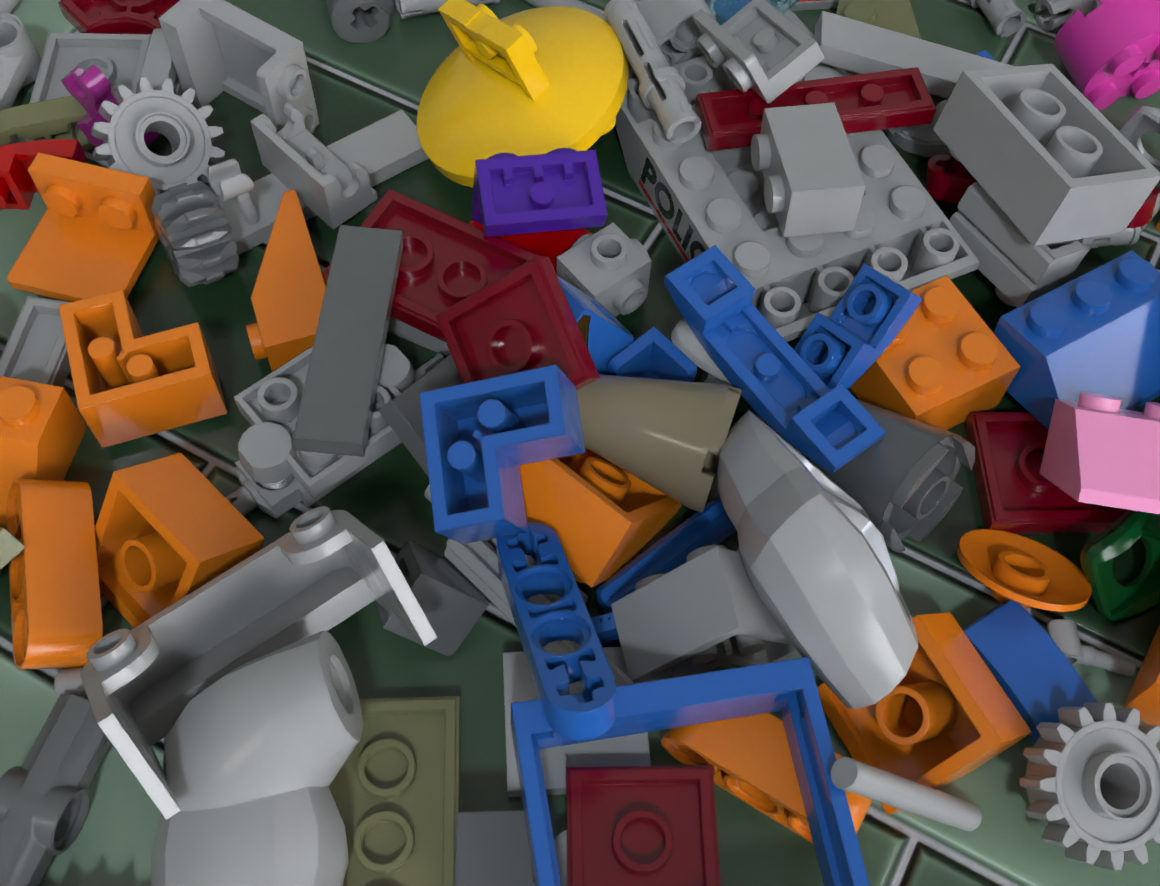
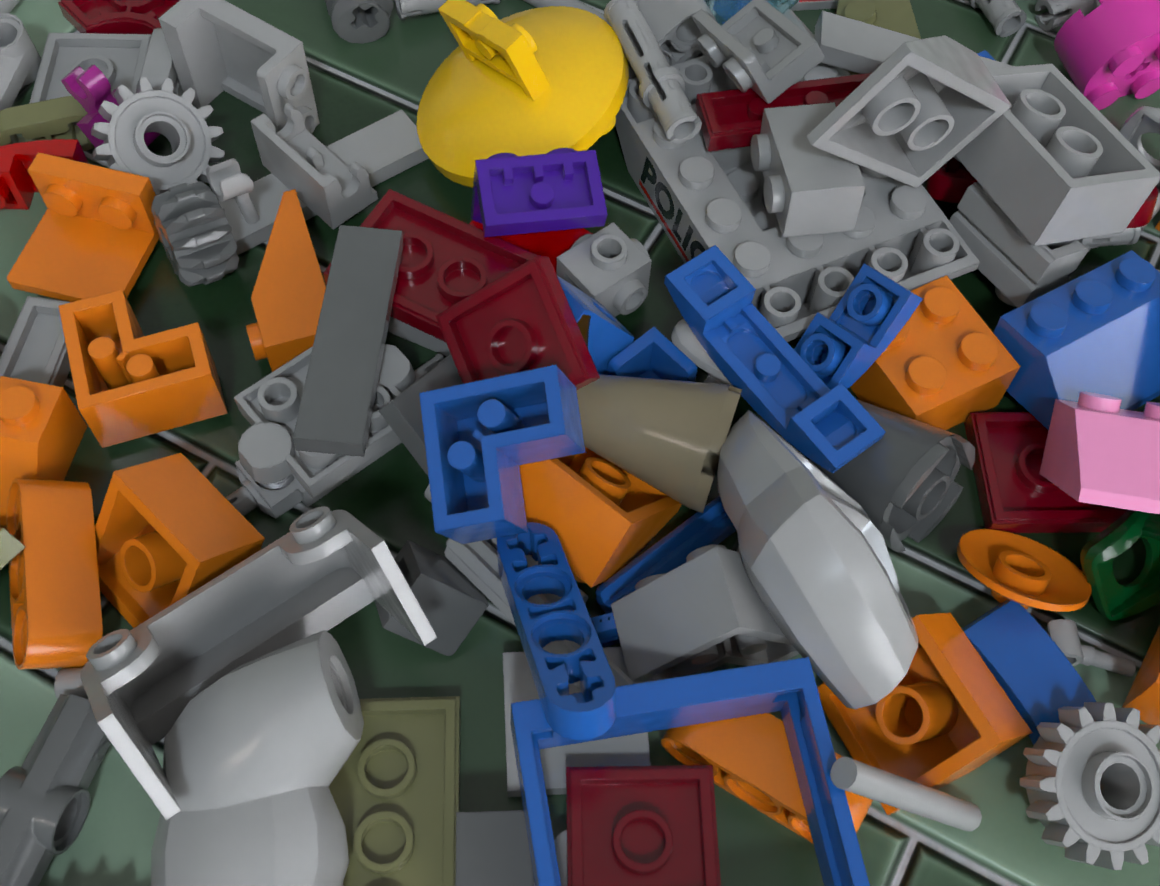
(914, 111): none -> light grey slope

